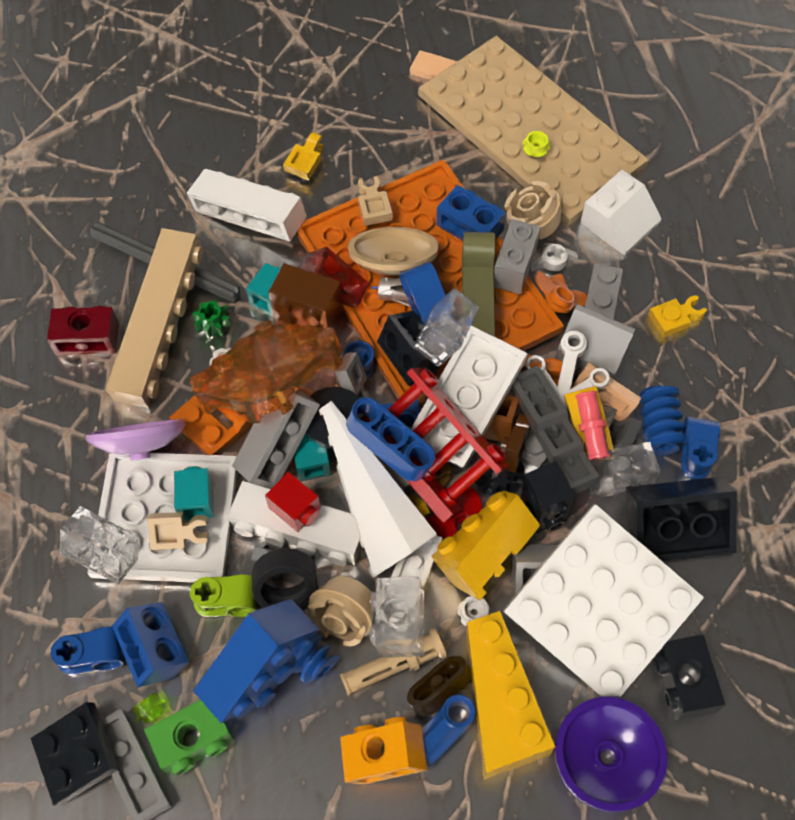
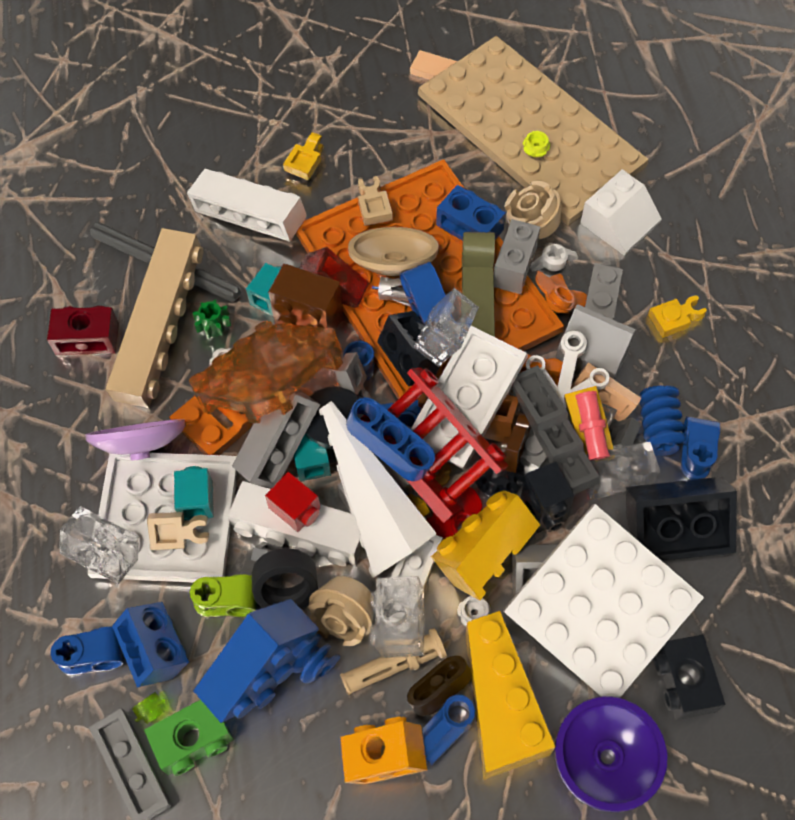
(74, 753): black plate -> none

